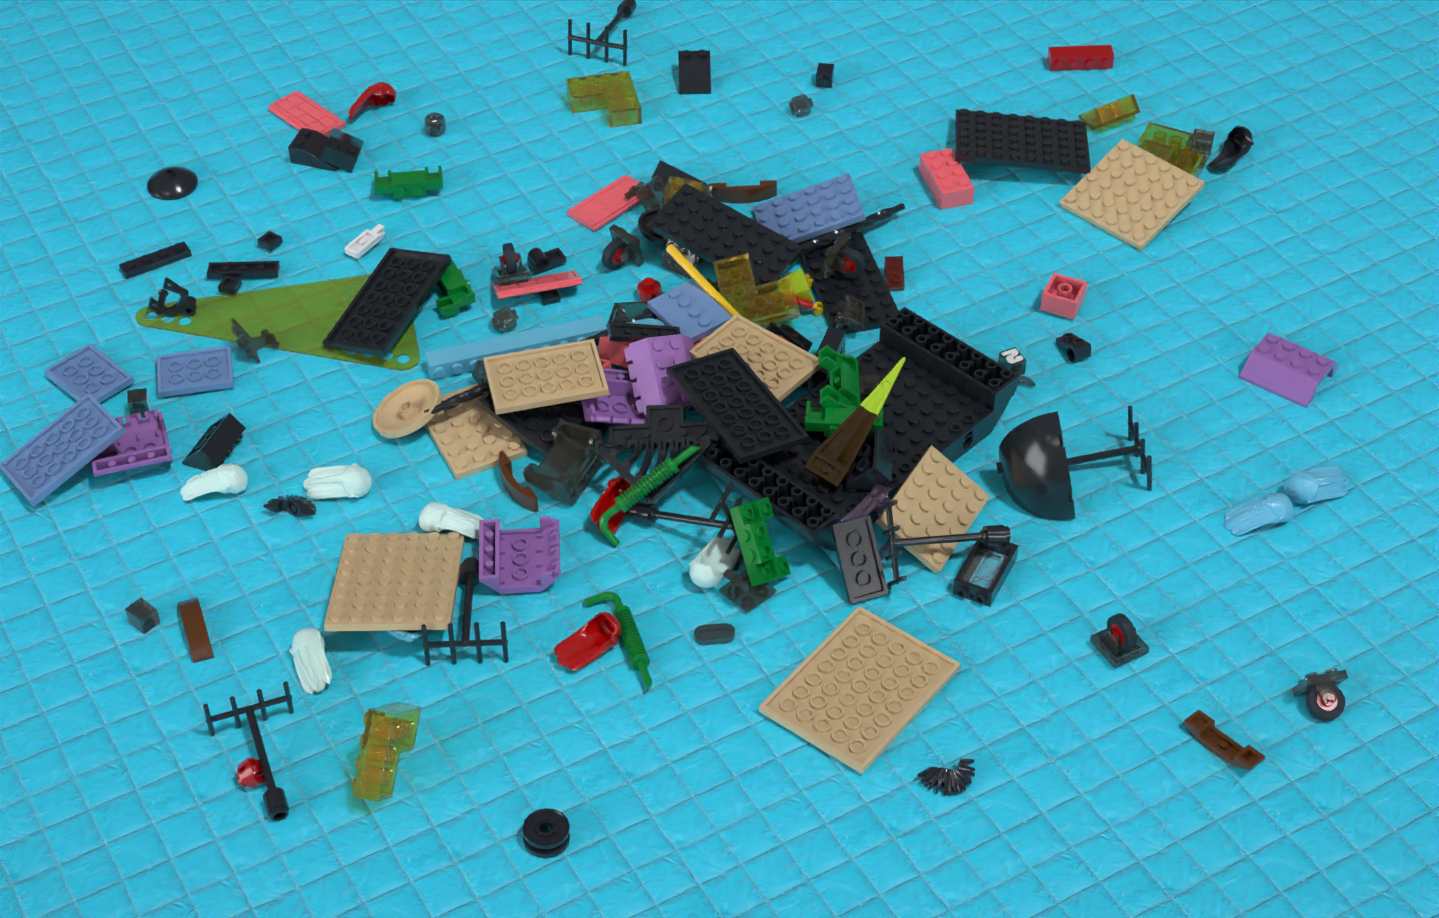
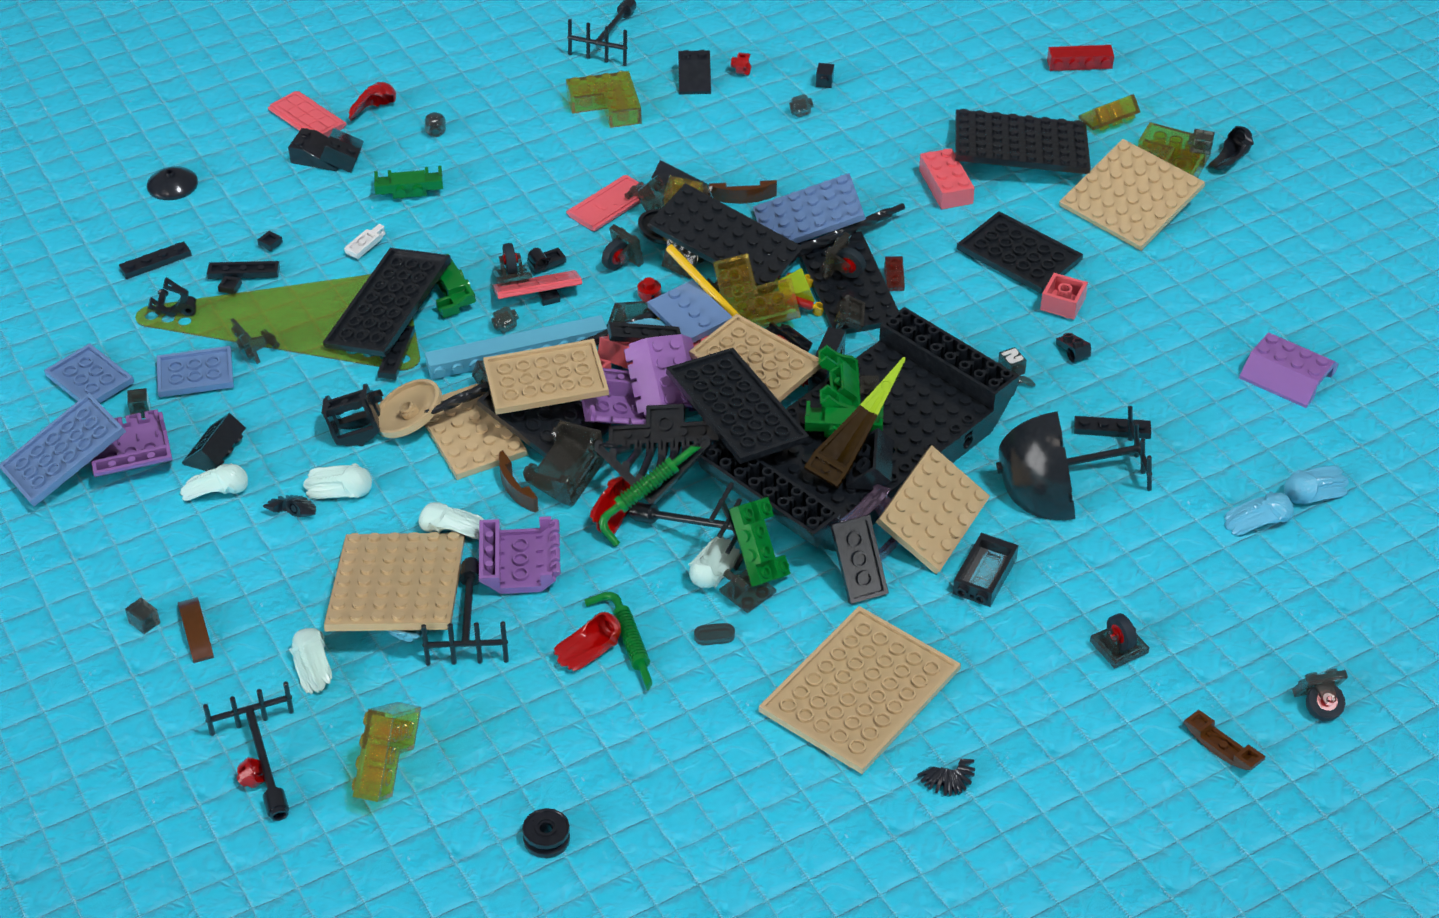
(363, 398): none -> black animal
(393, 361): none -> black plate
(741, 63): none -> red piece
(988, 535): black piece -> none
(1019, 251): none -> black plate
(1109, 427): none -> black plate

